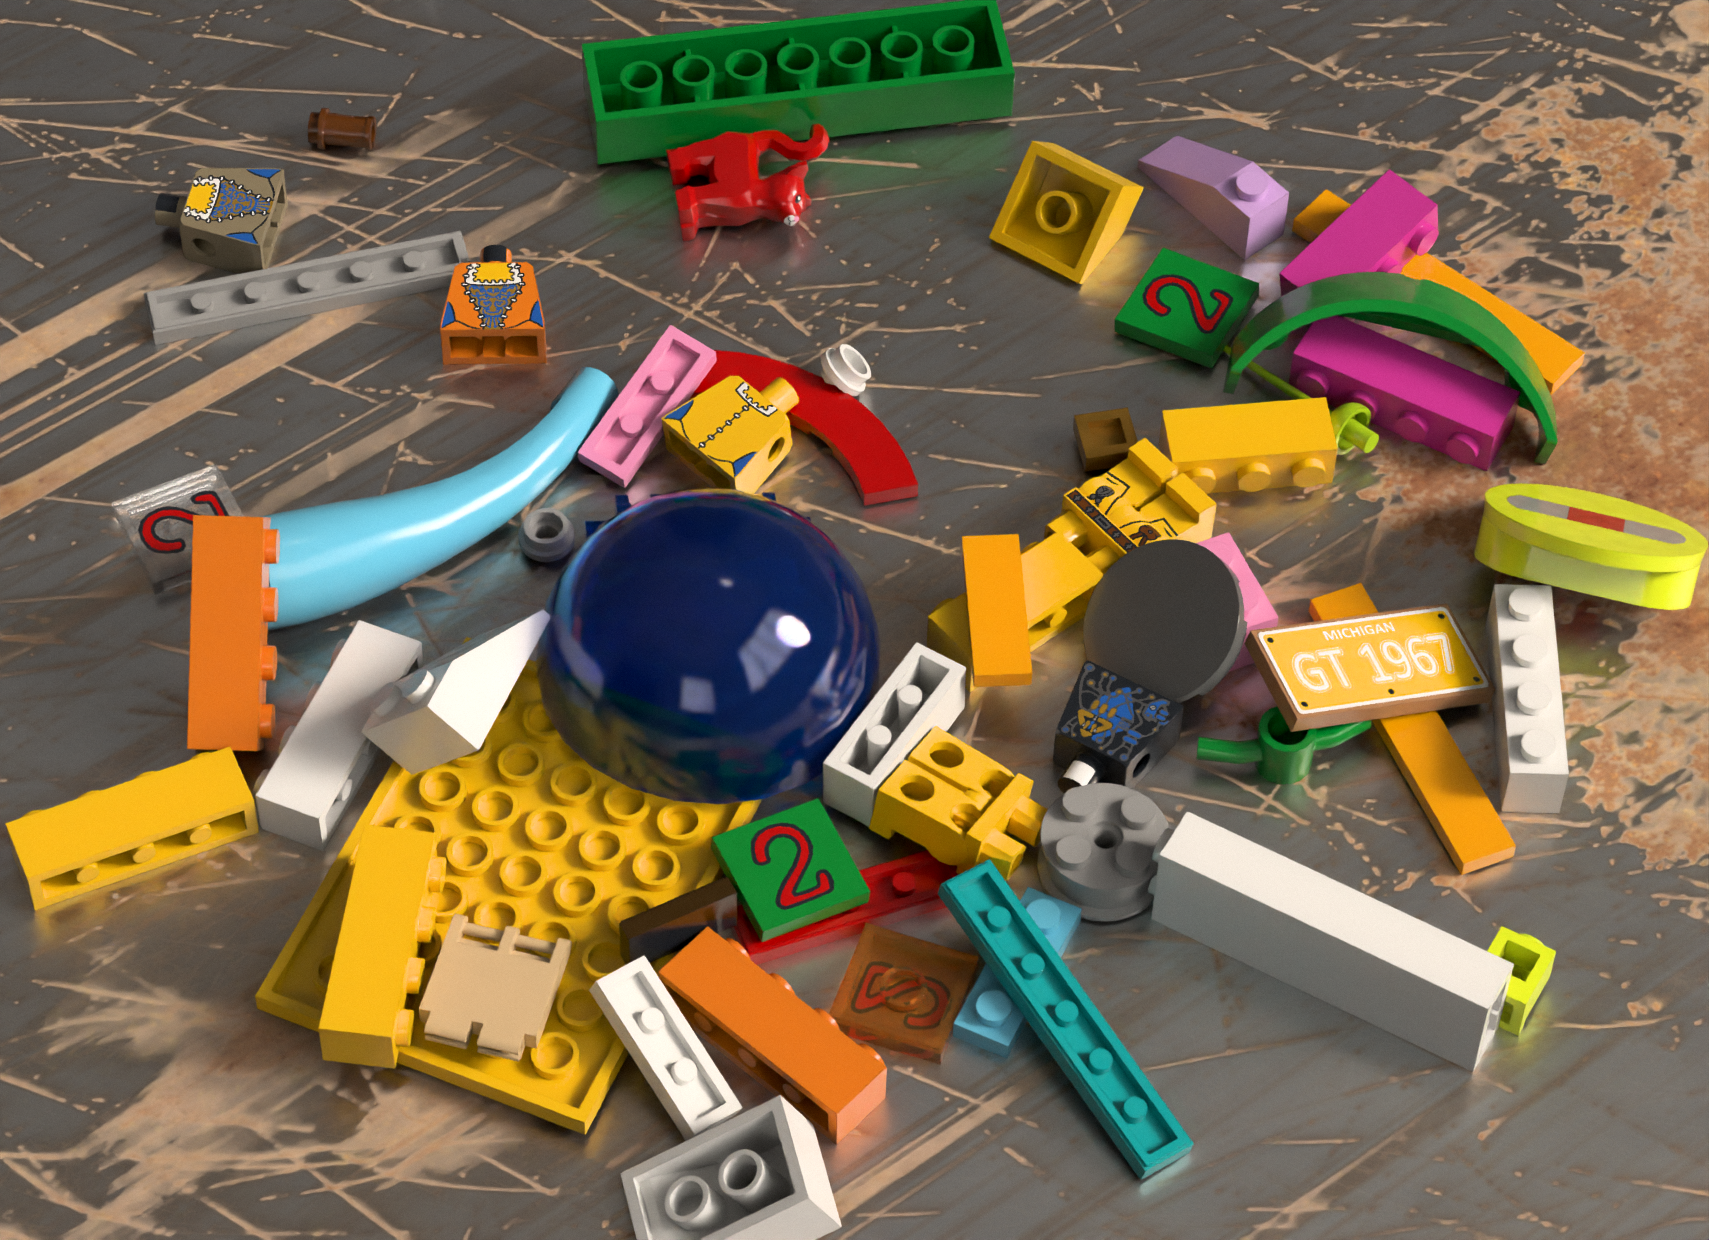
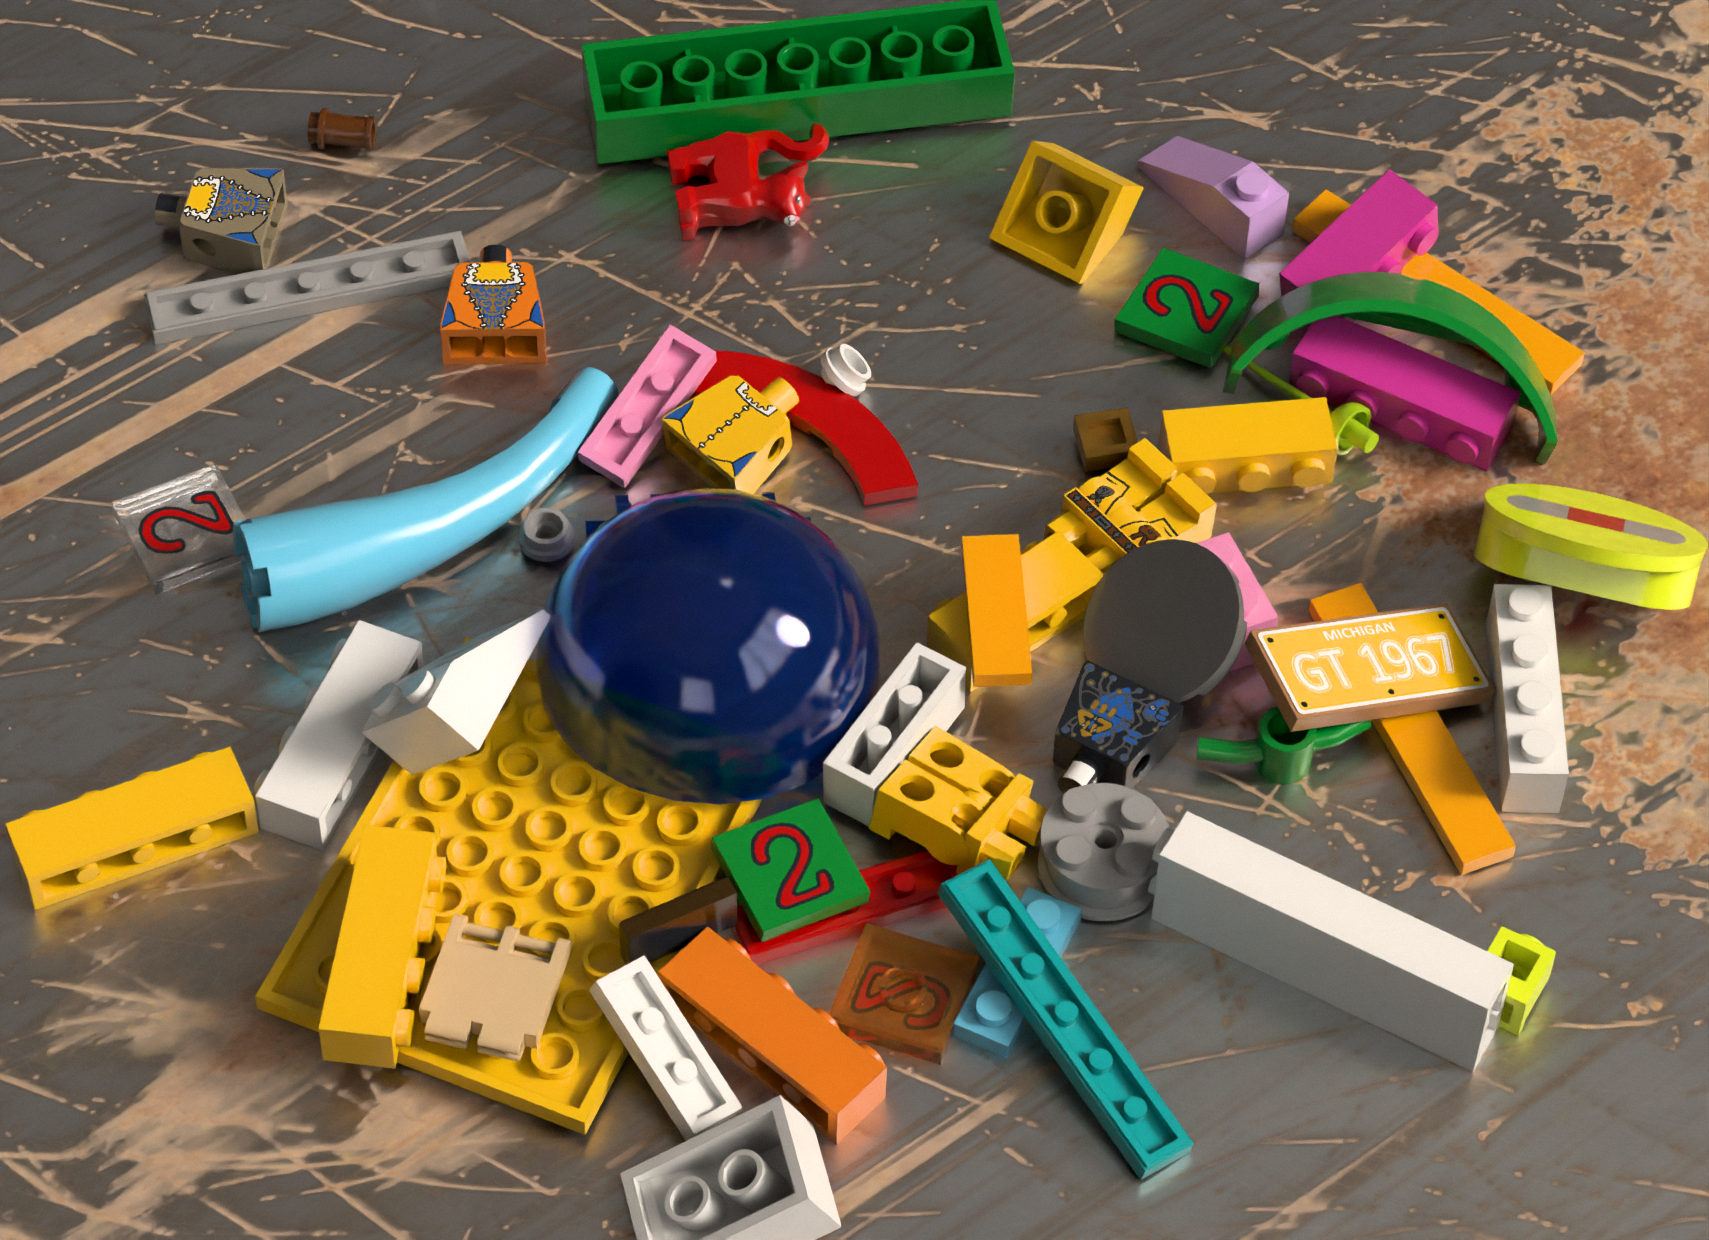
(230, 633): orange brick -> none

